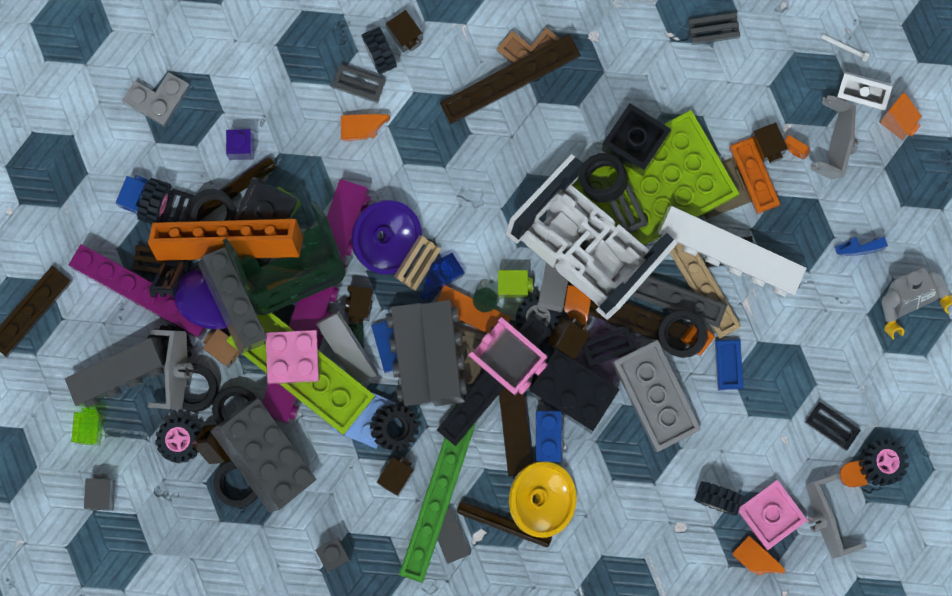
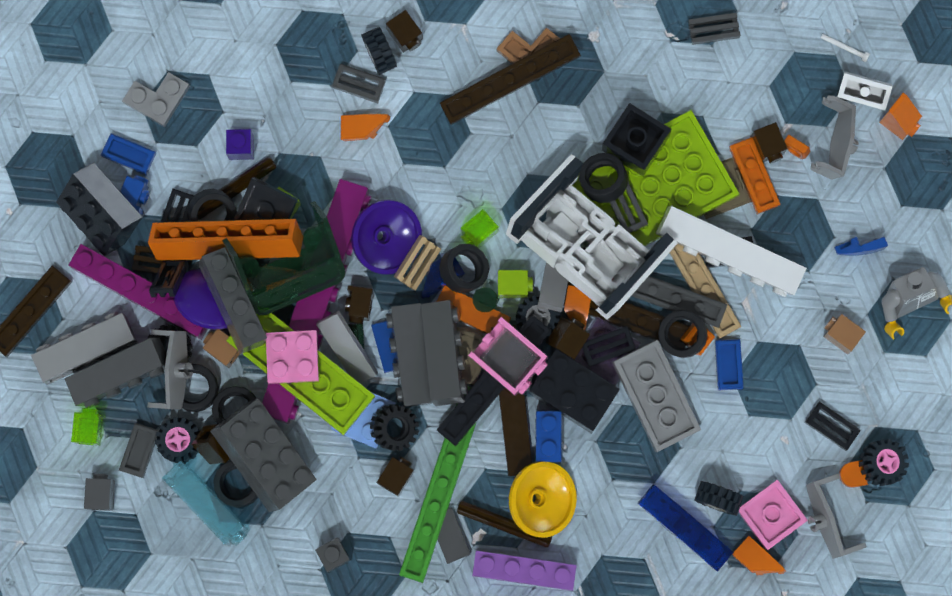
(84, 348): none -> light grey brick
(98, 209): none -> black brick
(128, 154): none -> blue tile
(138, 450): none -> dark grey tile
(153, 201): black wheel -> none
(206, 504): none -> clear light blue piece
(477, 258): none -> black tyre
(479, 229): none -> clear neon green brick
(524, 570): none -> medium lavender brick
(685, 527): none -> clear blue slope
(843, 333): none -> medium nougat brick

